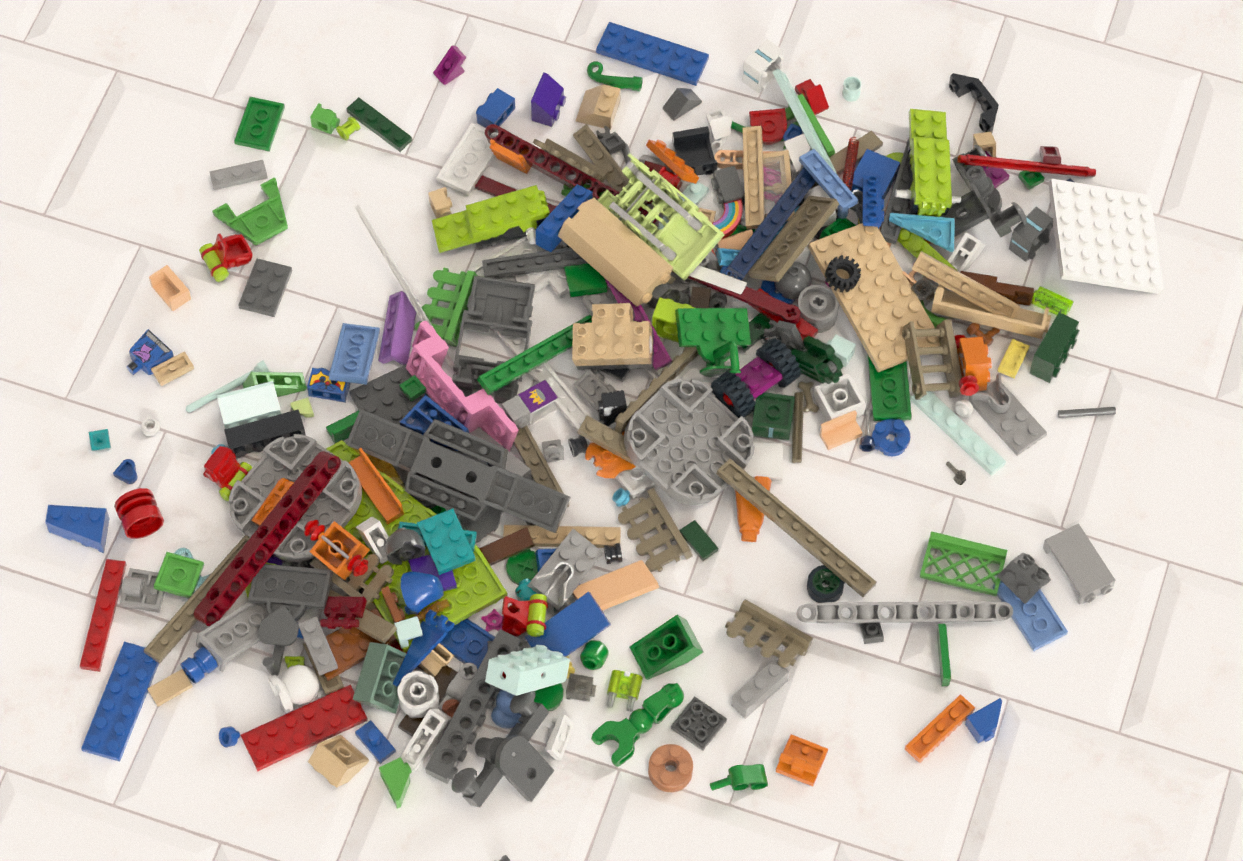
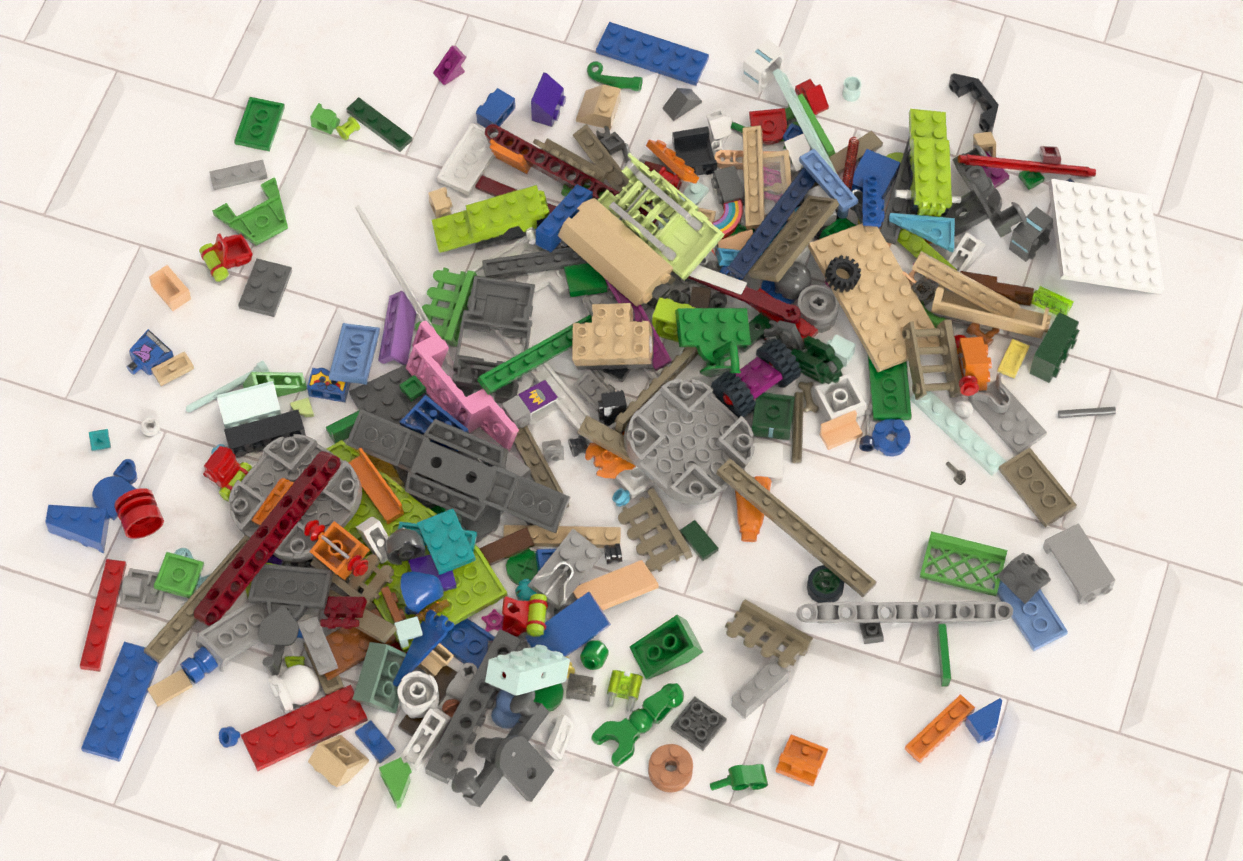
(108, 491): none -> blue tile
(1037, 487): none -> dark tan plate

